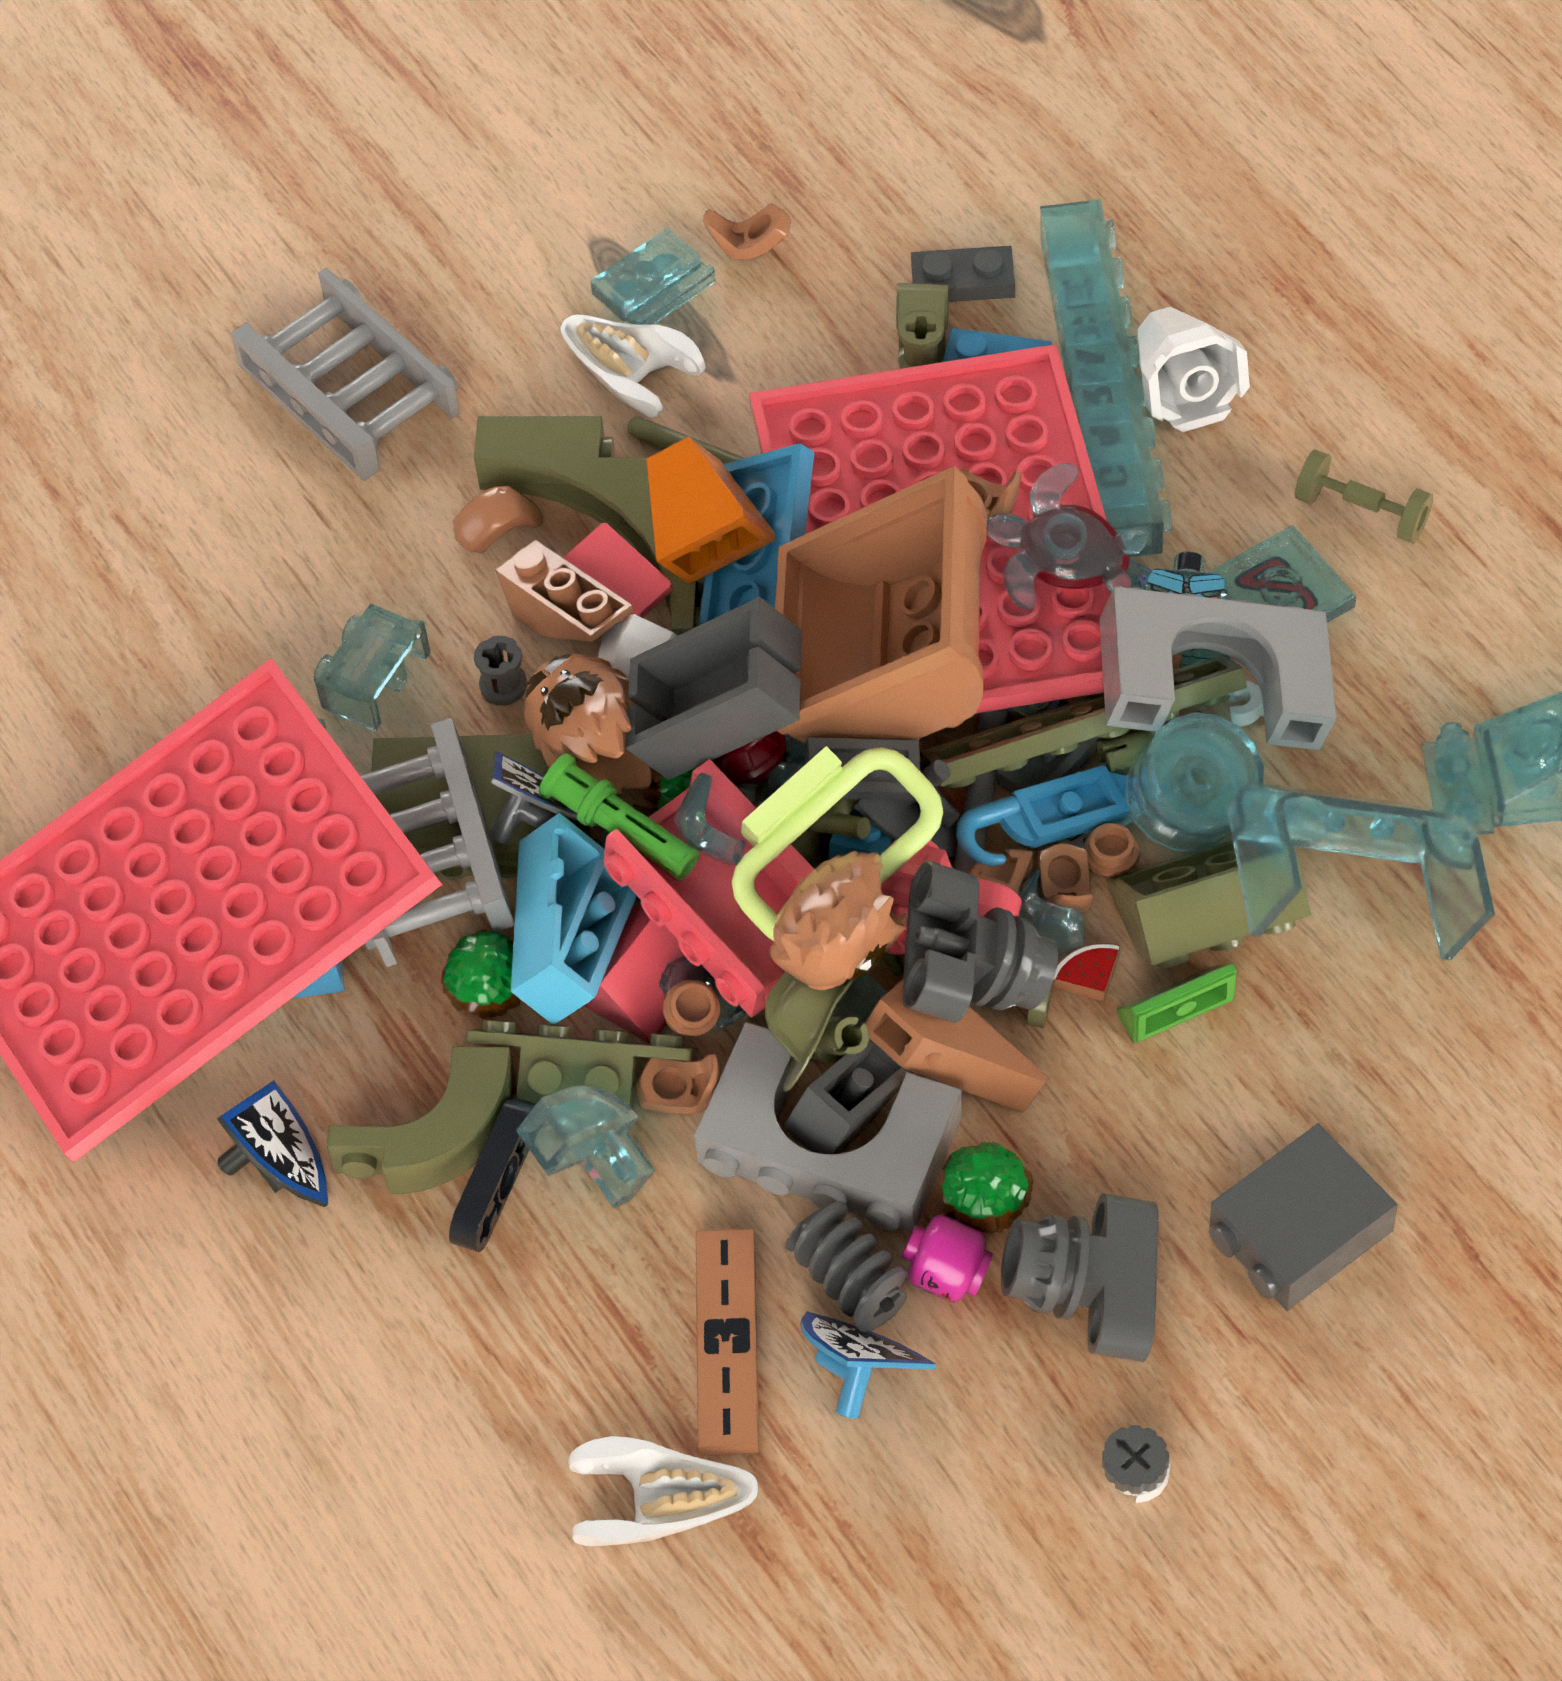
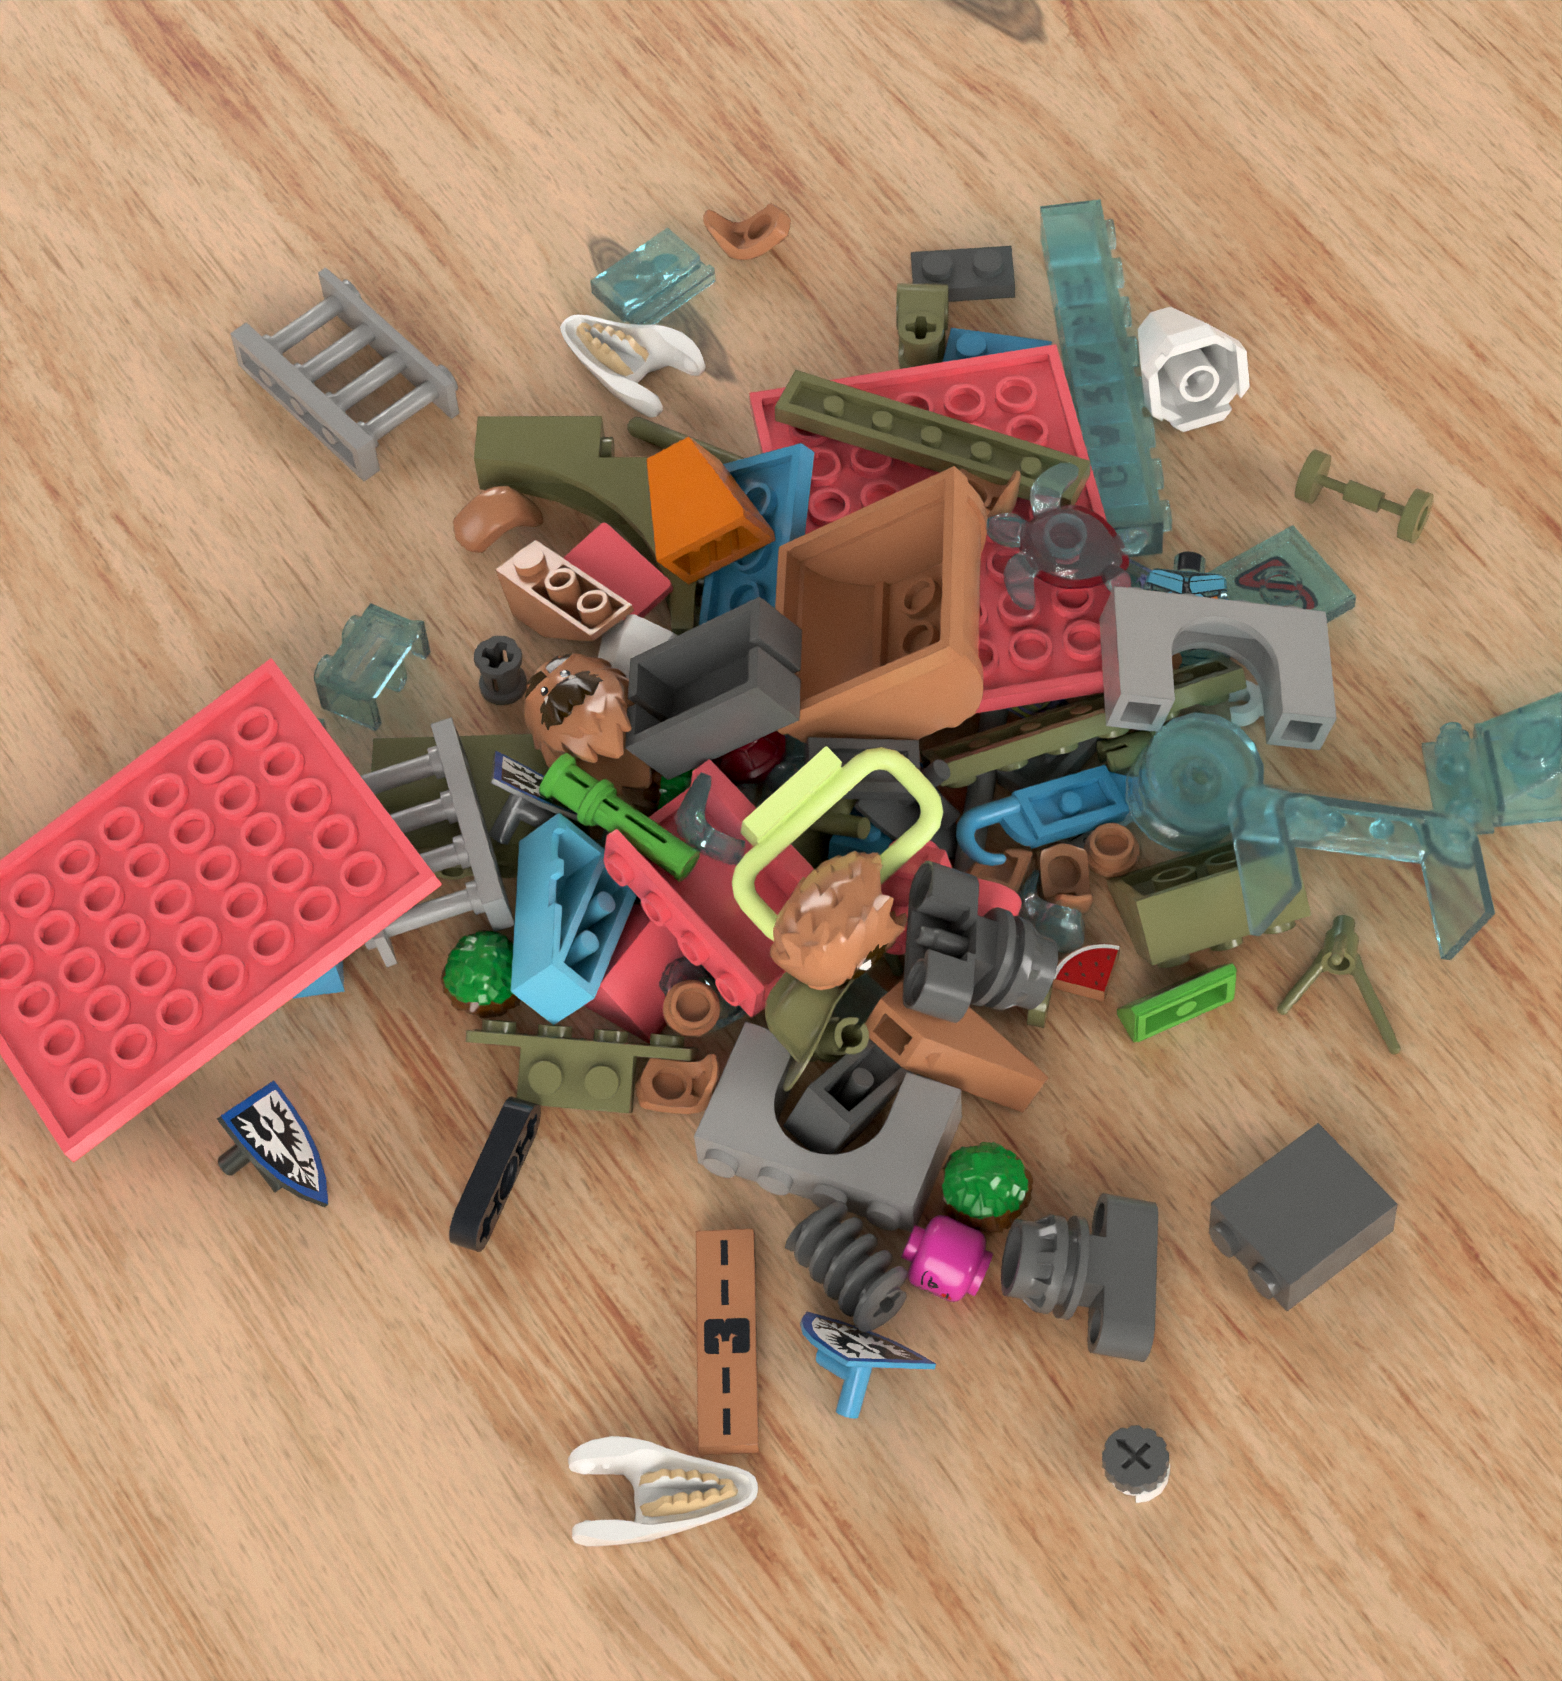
(440, 1142): olive arch -> none
(592, 1130): clear light blue brick -> none
(918, 434): none -> olive plate
(1341, 958): none -> olive plant

